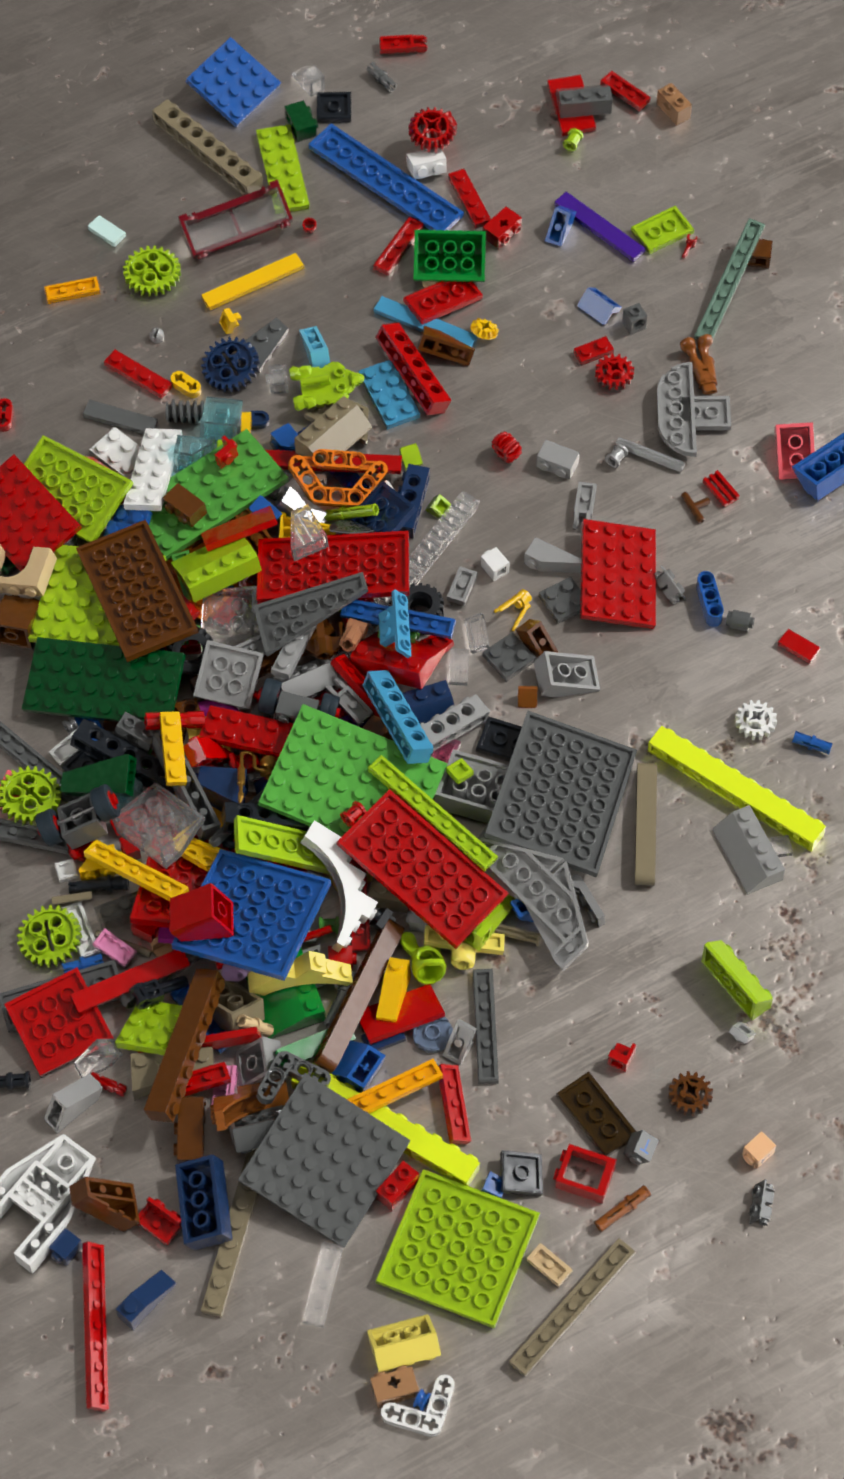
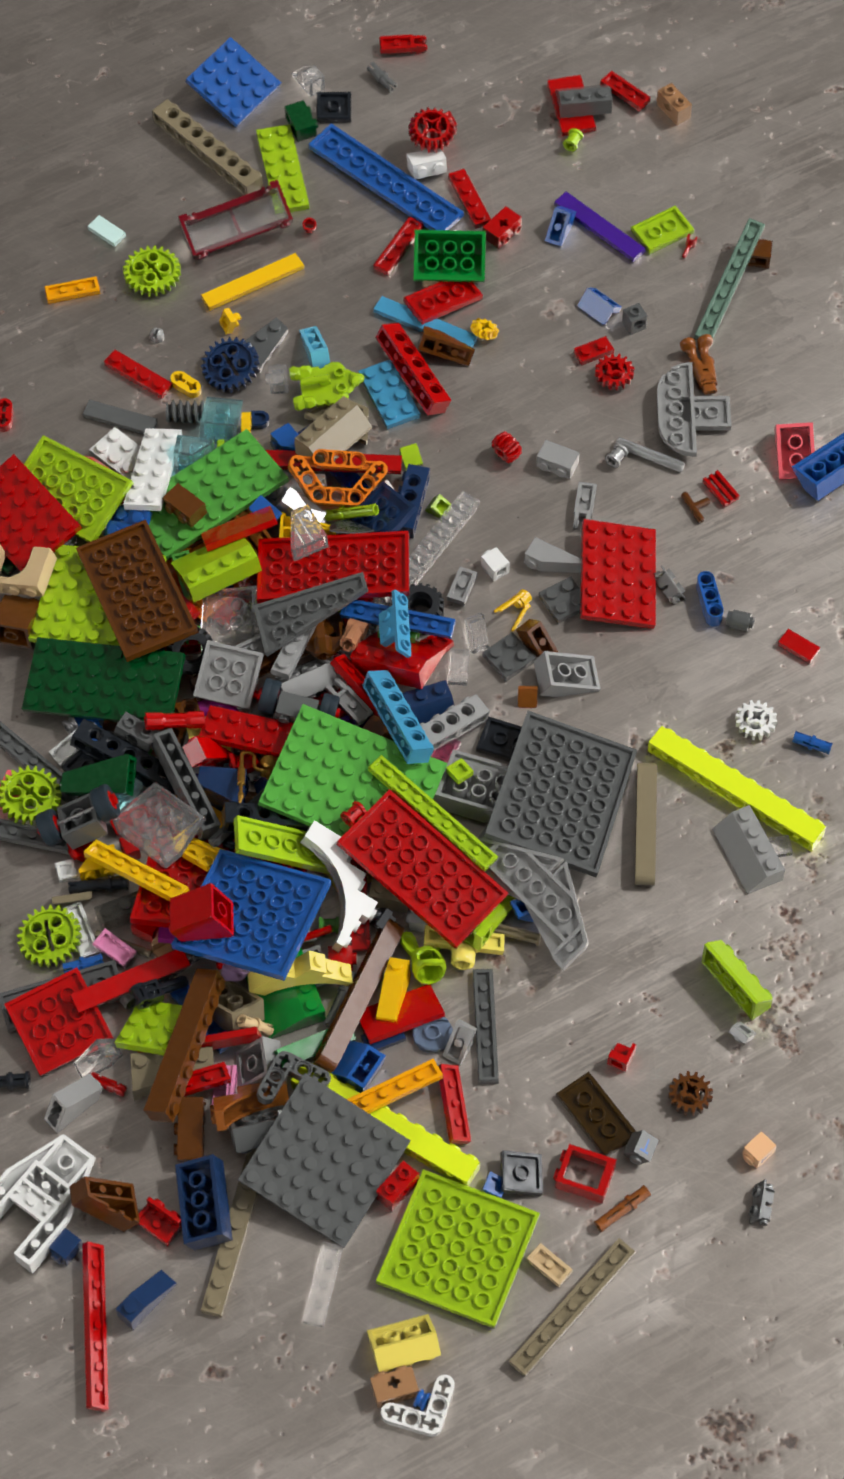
(173, 748): yellow plate -> none
(227, 453): red bracket -> none
(587, 899): light grey hinge -> none

